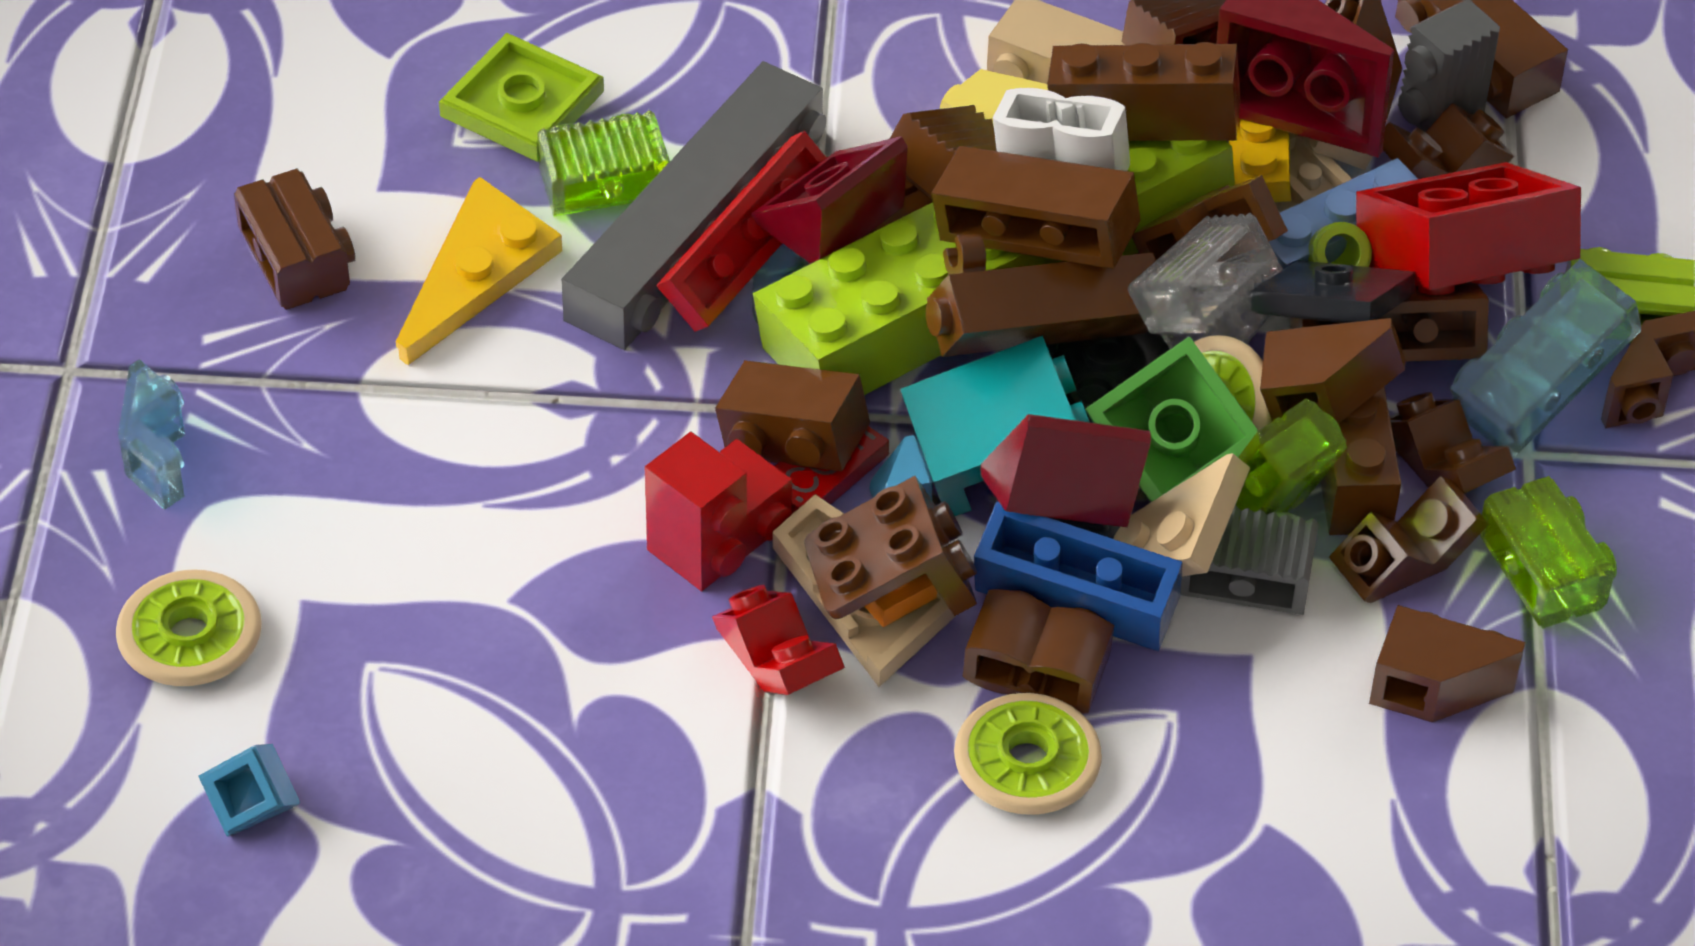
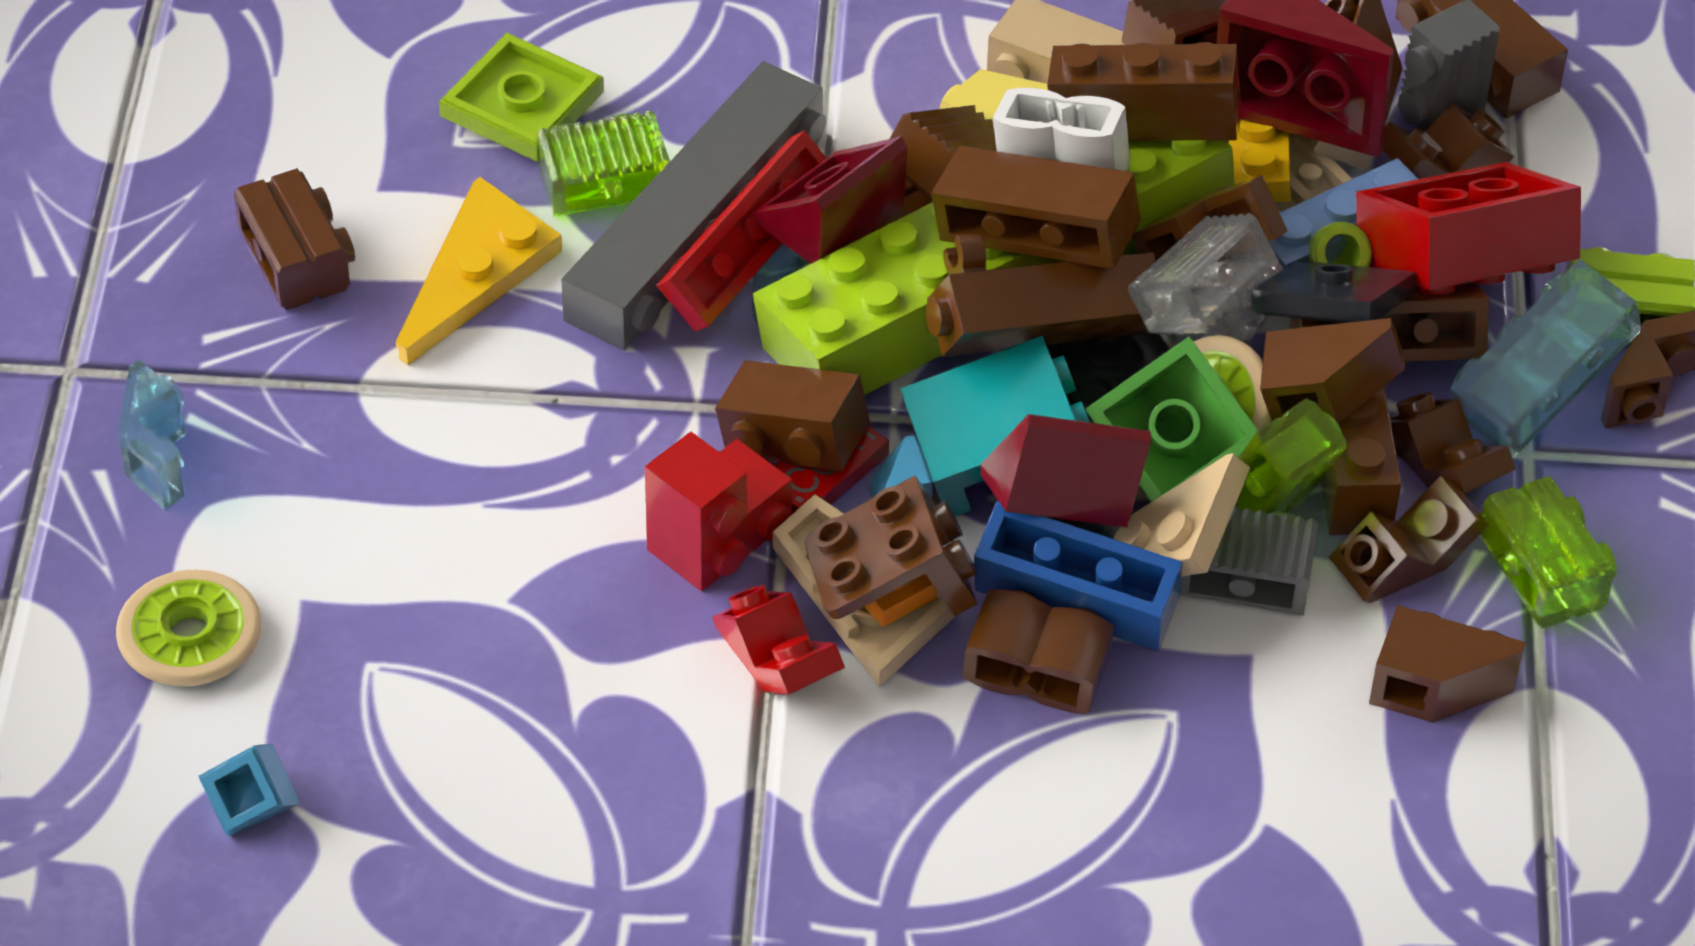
(1021, 787): lime wheel -> none

